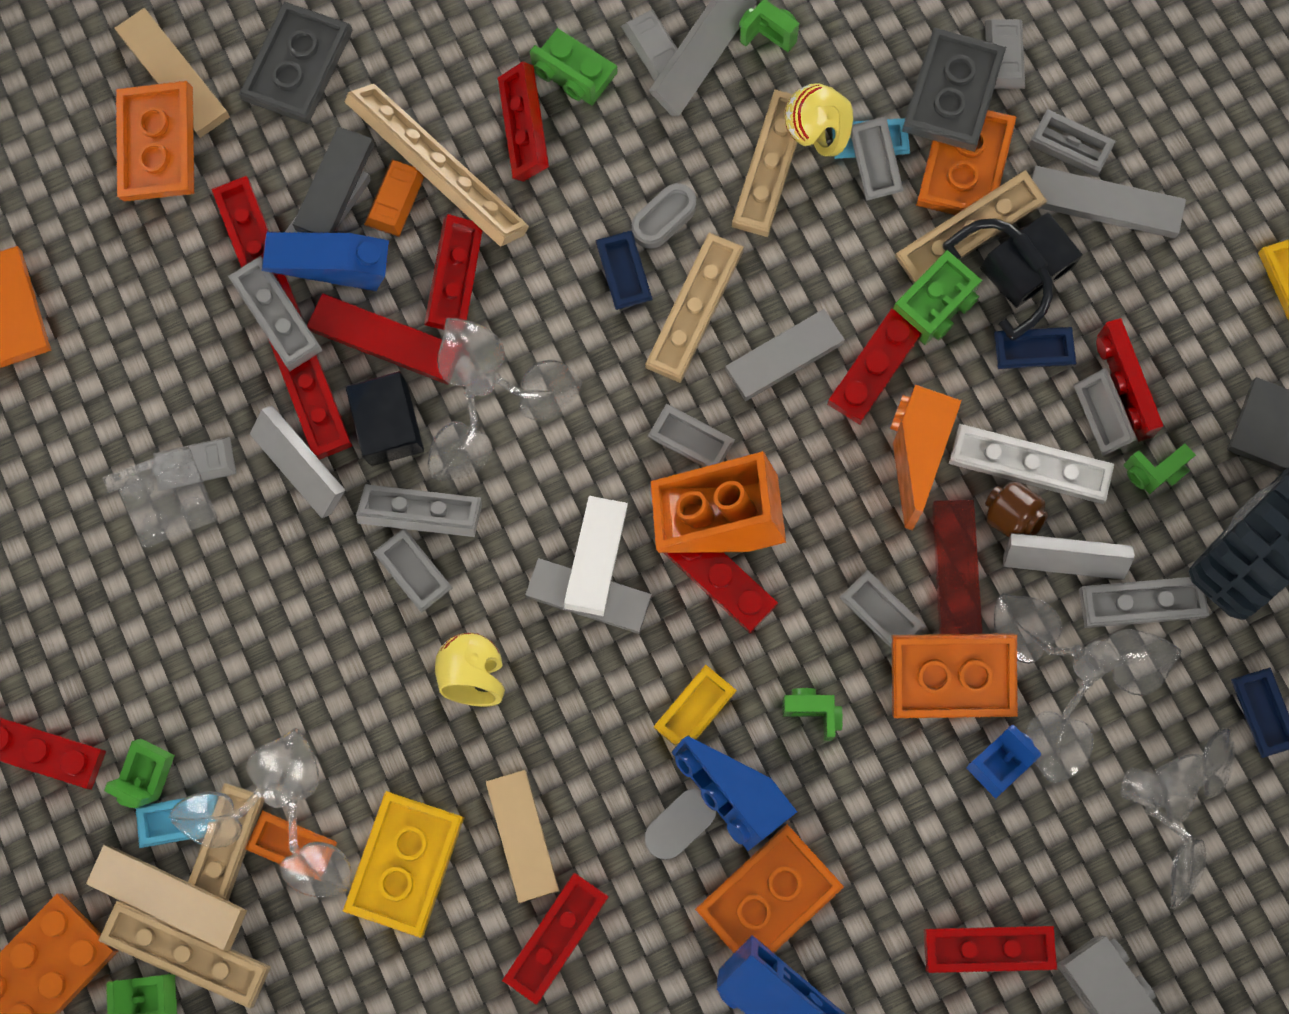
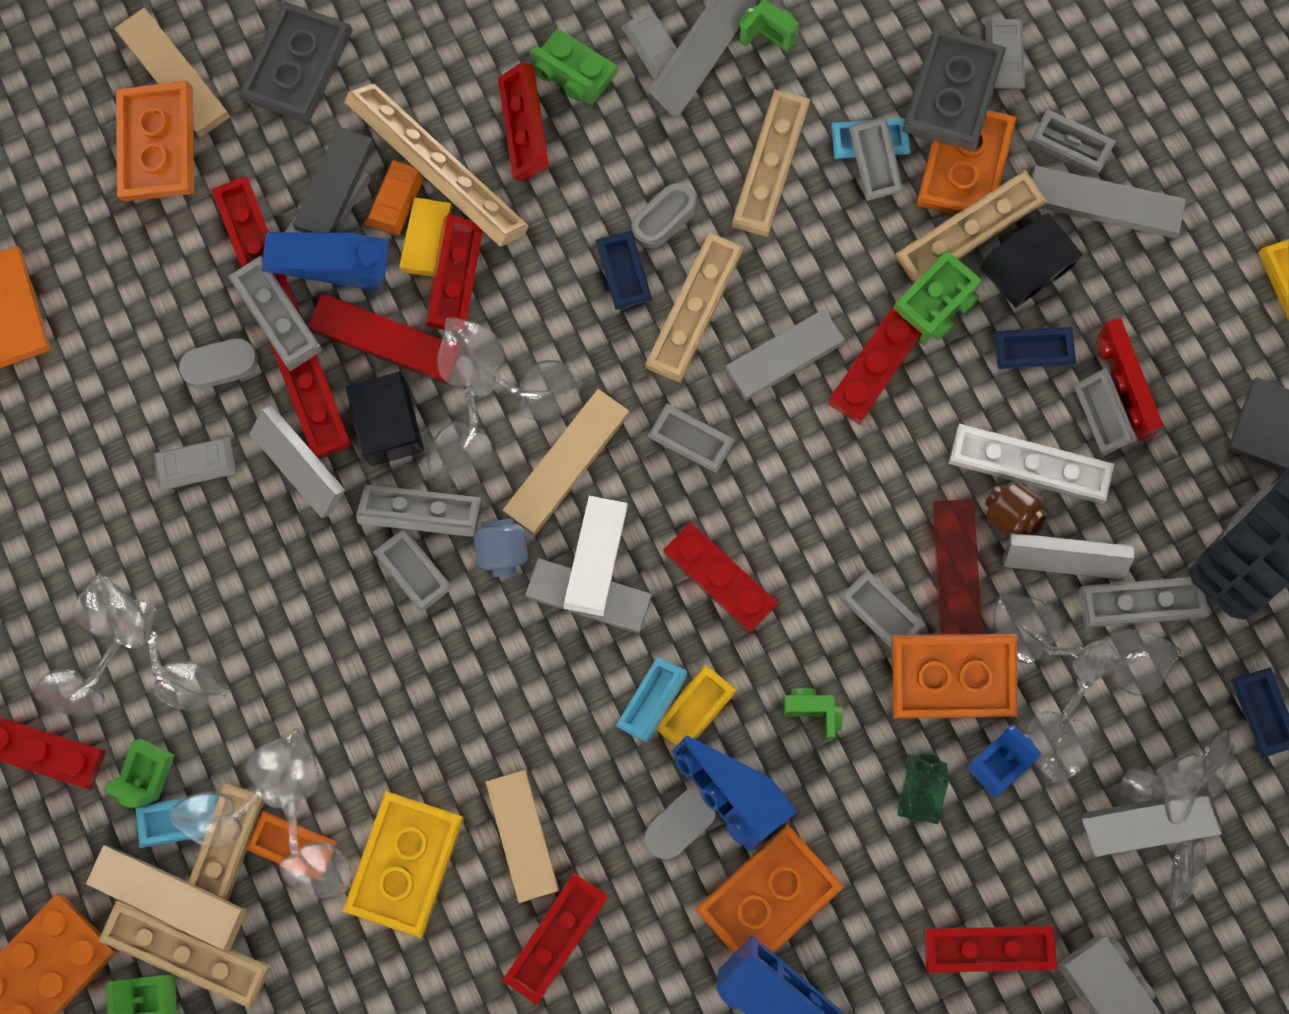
(109, 610): none -> clear plant
(164, 496): clear bracket -> none
(218, 363): none -> light grey tile
(423, 236): none -> yellow tile
(465, 664): light yellow helmet -> none
(500, 547): none -> sand blue head
(566, 462): none -> tan tile
(652, 699): none -> medium azure tile
(719, 508): orange slope -> none
(814, 110): light yellow helmet -> none
(921, 437): orange slope -> none
(923, 788): none -> clear green bracket
(1029, 253): black piece -> none
(1147, 825): none -> tile
(1148, 477): bright green bracket -> none

